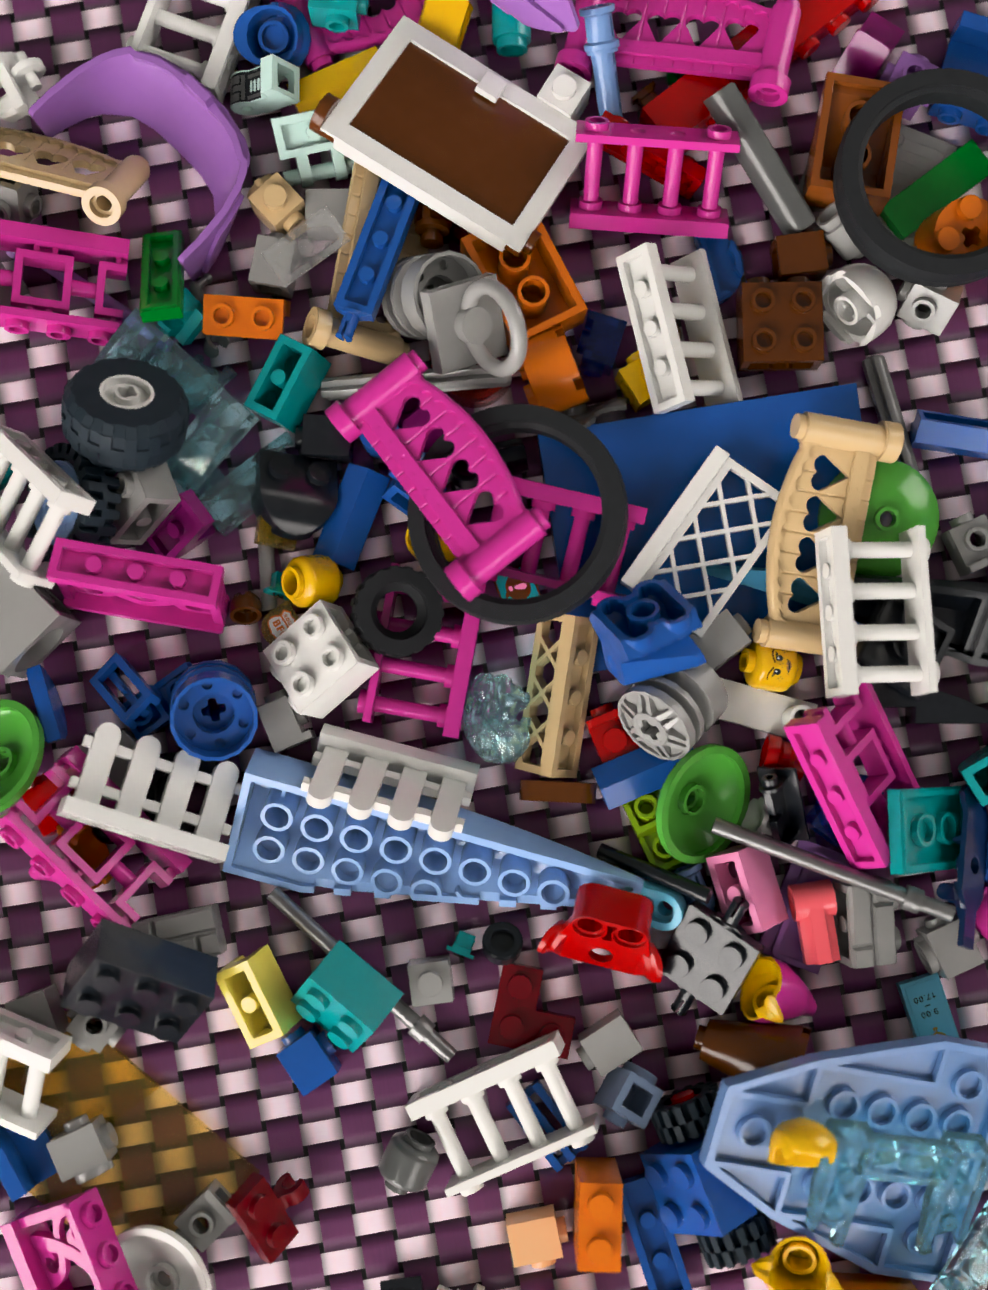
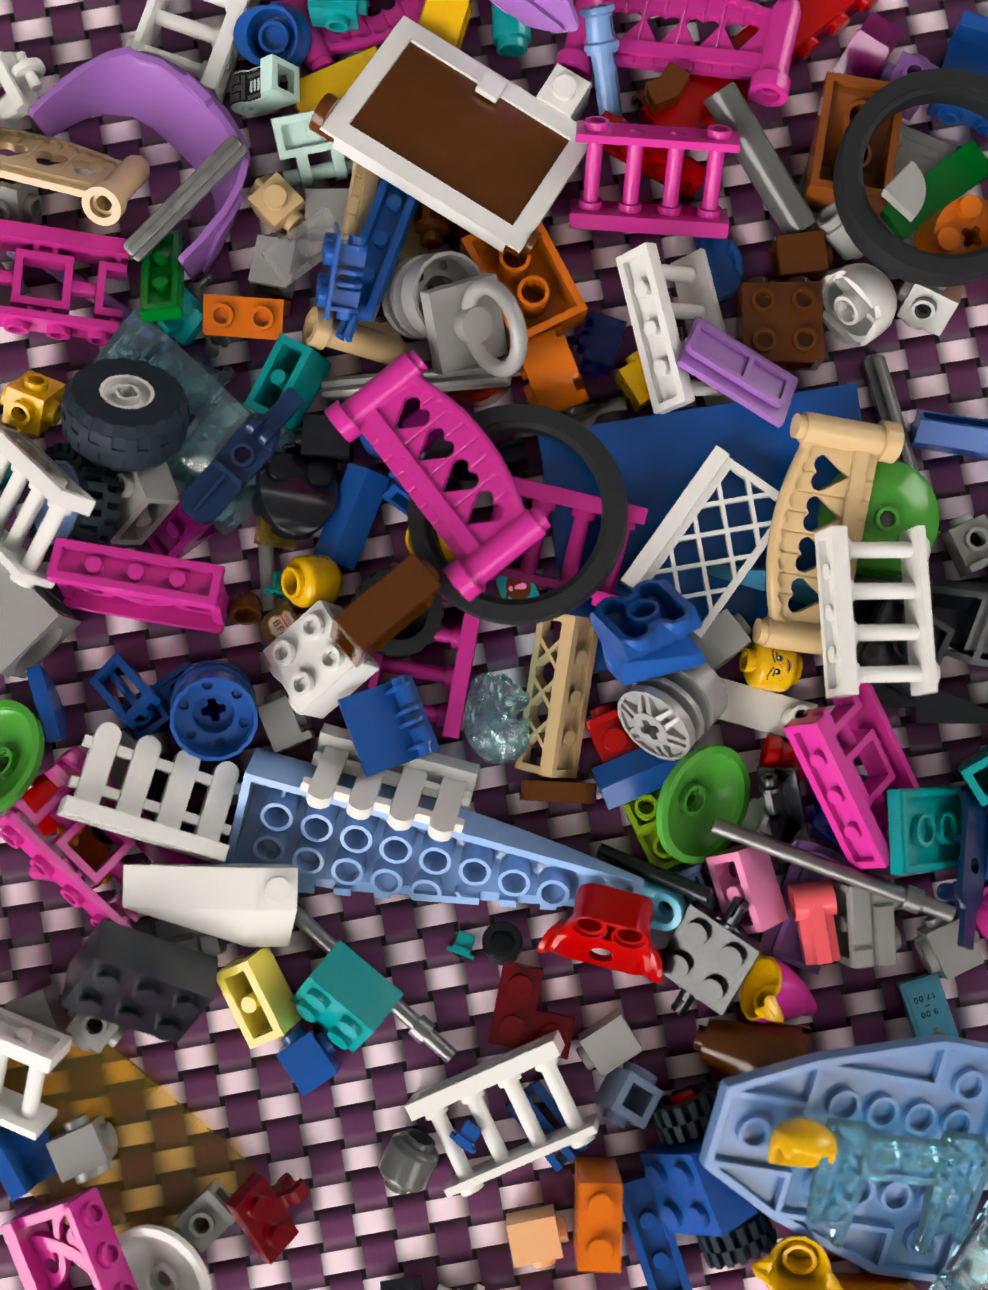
(32, 403): none -> yellow brick
(185, 198): none -> flat silver axle
(225, 475): none -> dark blue piece
(228, 901): none -> white wedge
(337, 252): none -> blue hinge
(385, 609): none -> reddish brown window
(388, 725): none -> blue hinge
(431, 980): light grey brick -> none
(466, 1136): none -> blue piece
(667, 89): none -> reddish brown piece
(737, 371): none -> medium lavender piece
(907, 191): none -> light grey tile

